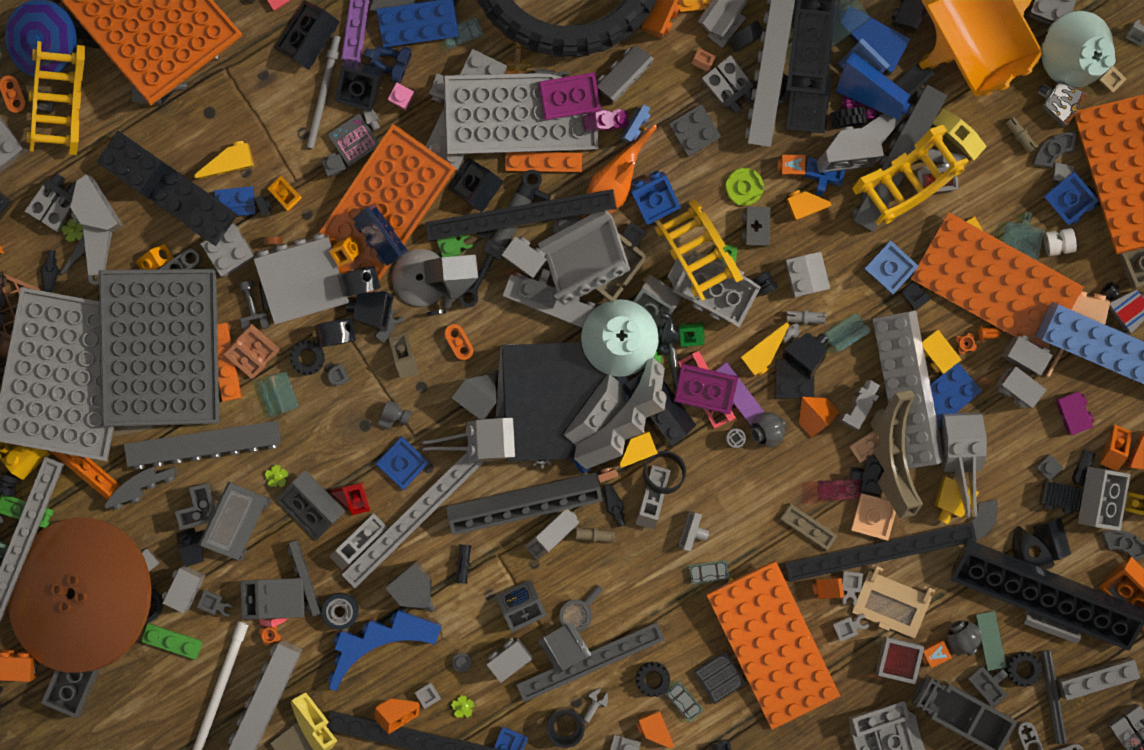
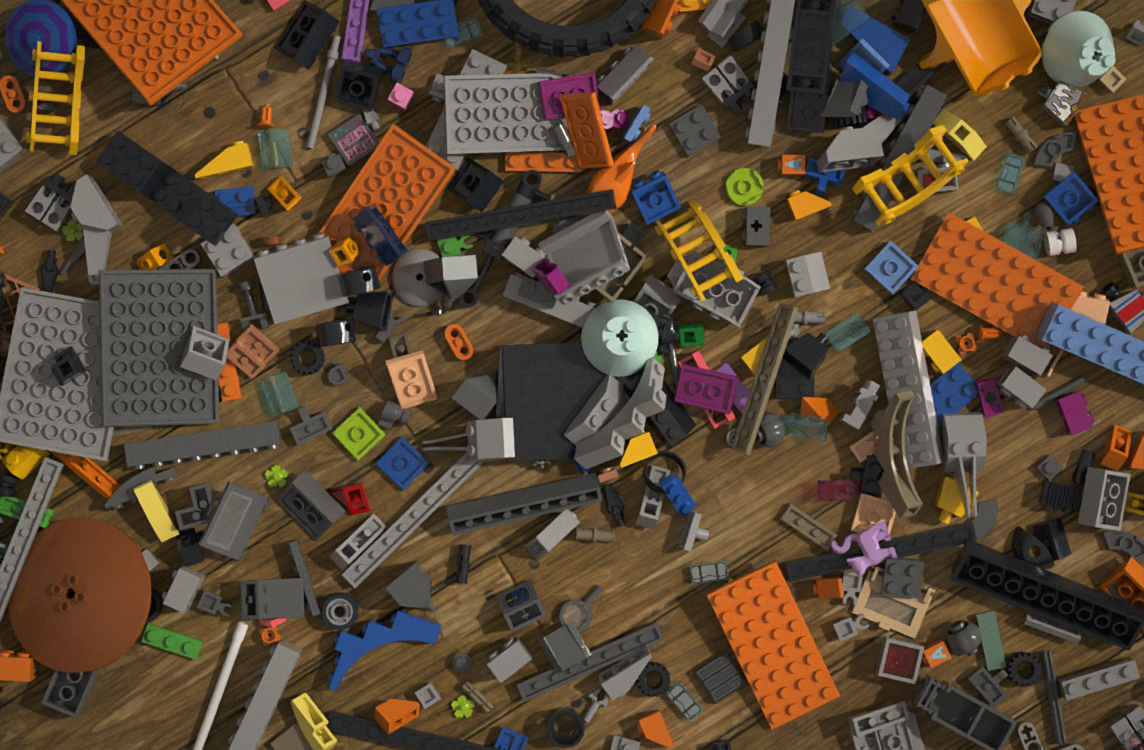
(67, 366): none -> black brick
(156, 511): none -> light yellow slope
(205, 353): none -> light grey slope
(265, 119): none -> orange piece
(275, 149): none -> clear light blue panel
(310, 426): none -> dark grey plate
(358, 433): none -> lime tile
(411, 379): none -> light nougat tile
(476, 696): none -> dark tan axle
(550, 276): none -> magenta brick
(564, 139): none -> dark grey bar
(586, 130): none -> orange tile
(622, 675): none -> light grey slope
(677, 494): none -> blue plate
(764, 378): none -> dark tan plate
(807, 427): none -> clear light blue panel
(845, 99): none -> dark grey slope
(868, 542): none -> lavender animal
(902, 577): none -> dark grey plate
(989, 397): none -> magenta tile
(1010, 173): none -> clear light blue tile
(1044, 215): none -> dark grey cone
(1059, 392): none -> dark grey bar

